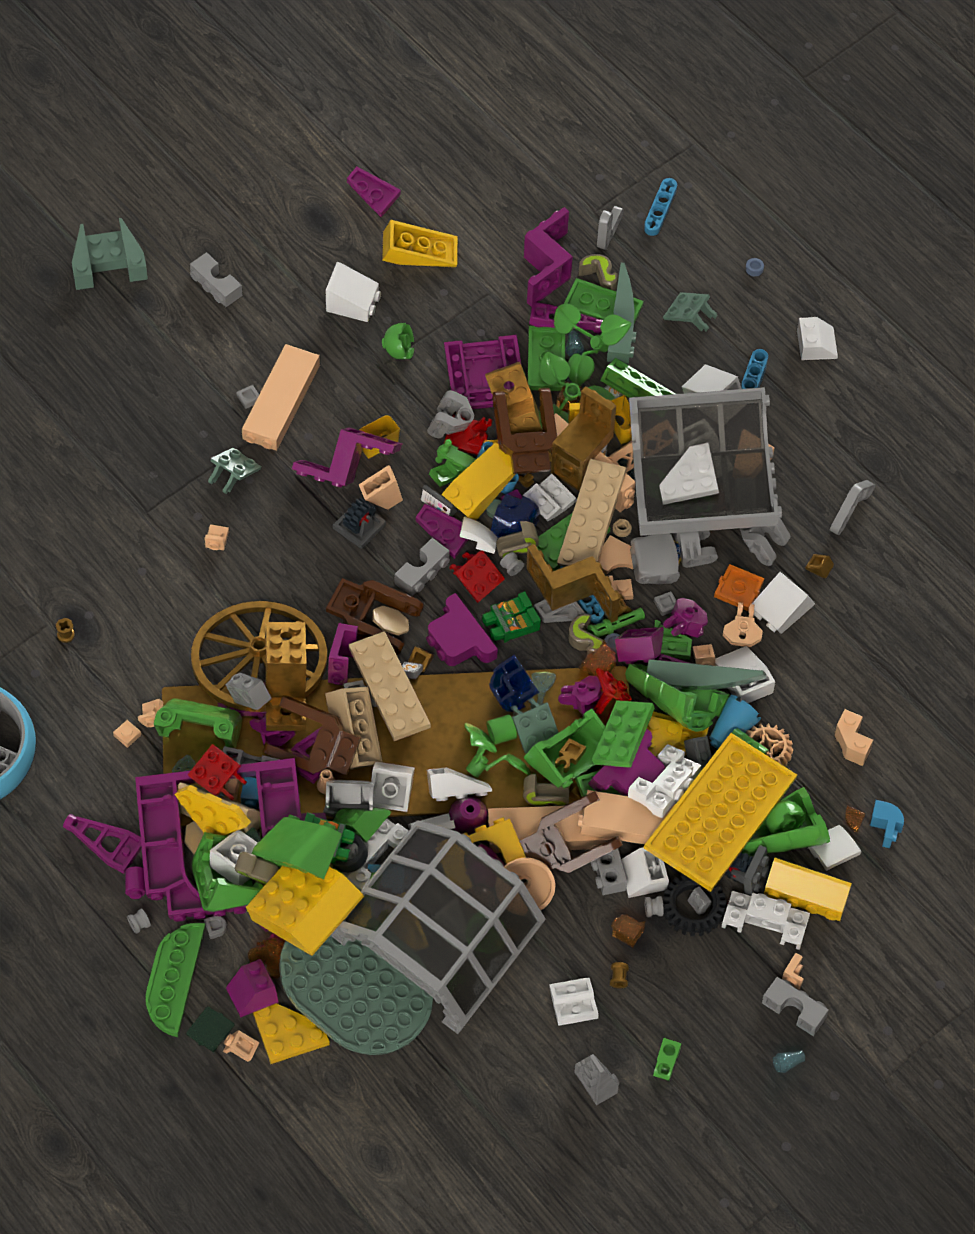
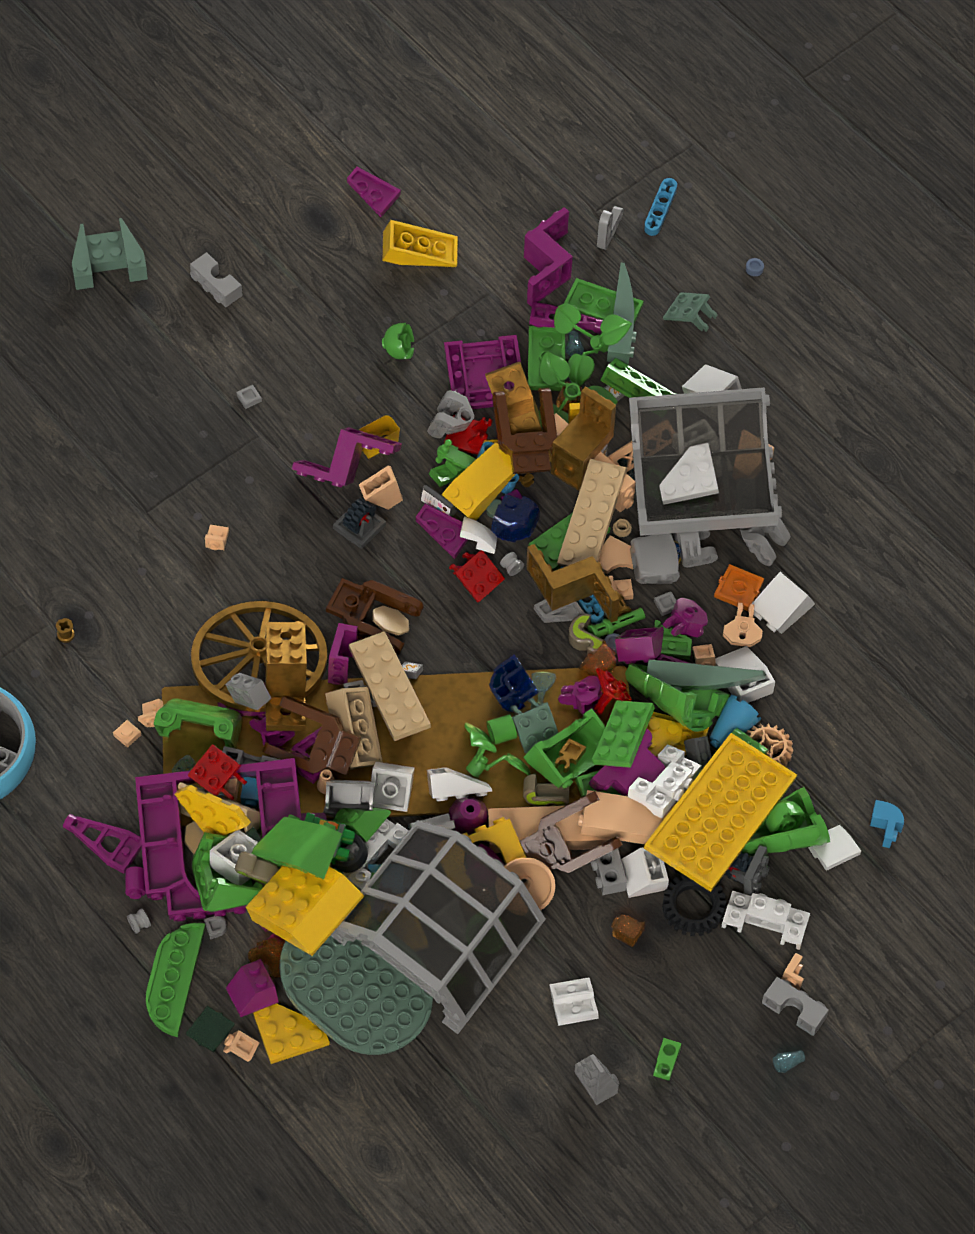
(236, 464): sand green plate -> none
(280, 397): light nougat brick -> none
(351, 294): white slope -> none
(412, 578): light grey arch -> none
(421, 657): pearl gold slope -> none
(459, 635): magenta brick -> none
(512, 618): green hips -> none
(518, 541): dark tan animal -> none
(551, 497): white slope -> none
(602, 266): dark tan animal -> none
(619, 975): pearl gold bush -> none
(622, 434): yellow piece -> none
(654, 906): light grey wheel -> none
(699, 900): light grey tile -> none
(755, 369): dark azure beam -> none
(807, 889): yellow slope -> none
(816, 339): white slope -> none
(820, 565): pearl gold slope -> none
(854, 745): light nougat brick -> none
(854, 818): clear orange tile -> none
(859, 492): light grey beam -> none

